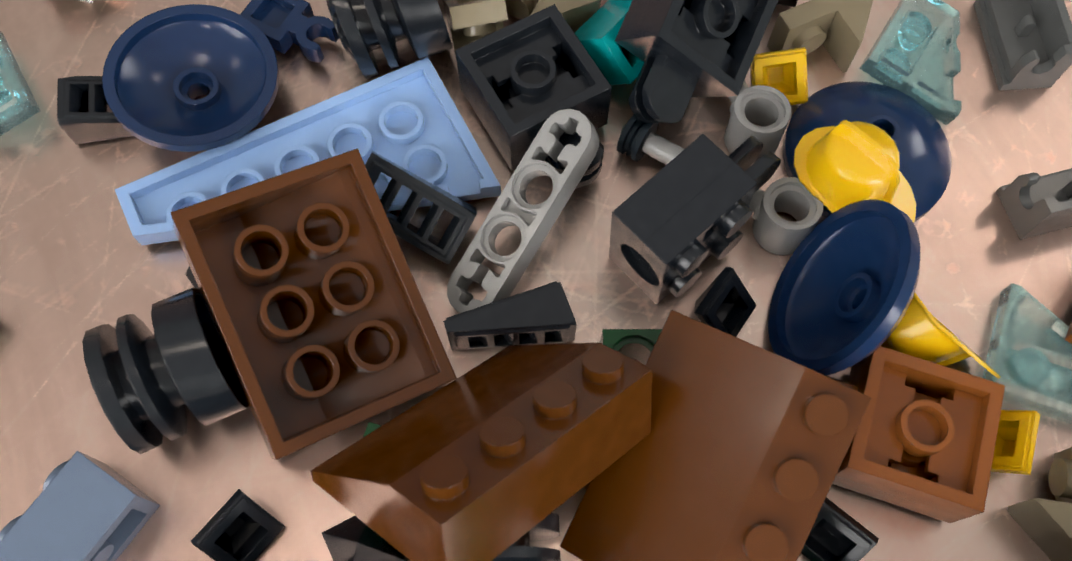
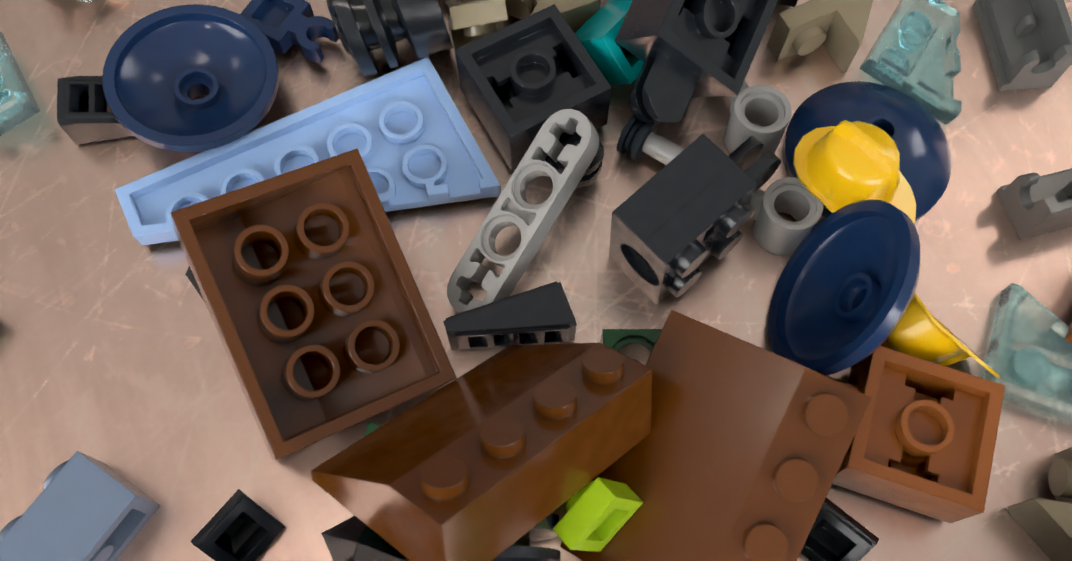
(151, 377): black wheel -> none
(421, 237): black slope -> none
(596, 514): none -> lime plate
(725, 303): black slope -> none
(783, 71): yellow slope -> none
(1015, 441): yellow slope -> none

